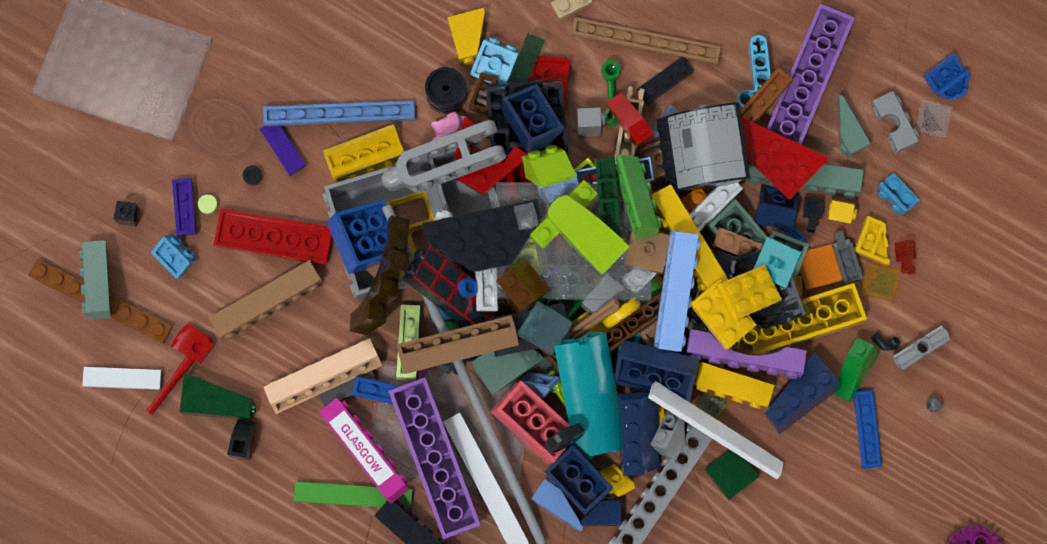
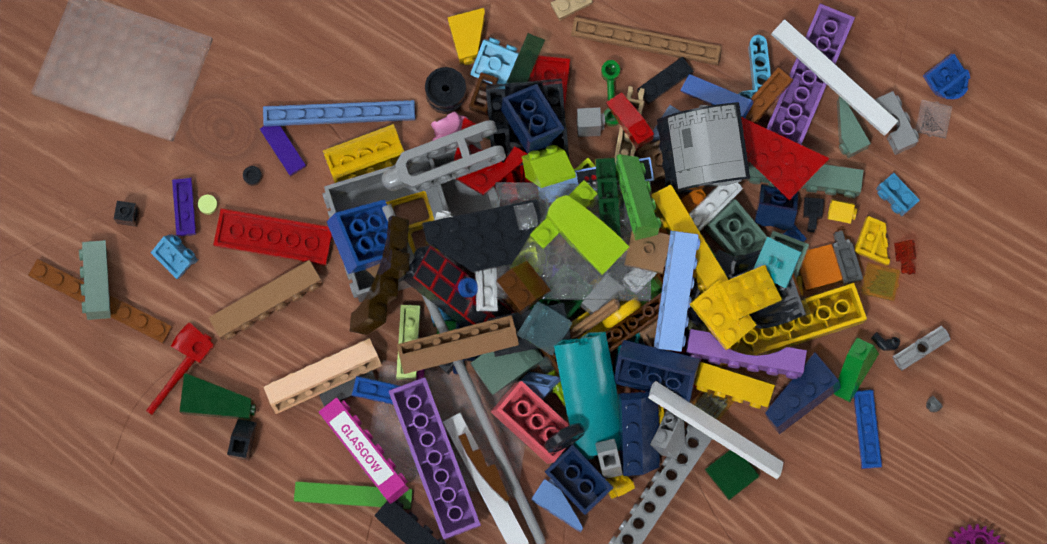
(122, 378): white tile -> none
(488, 473): none -> reddish brown slope
(604, 514): dark blue slope -> none
(608, 458): none -> light grey slope
(714, 94): none -> blue tile
(735, 243): nougat plate -> none
(834, 77): none -> white tile

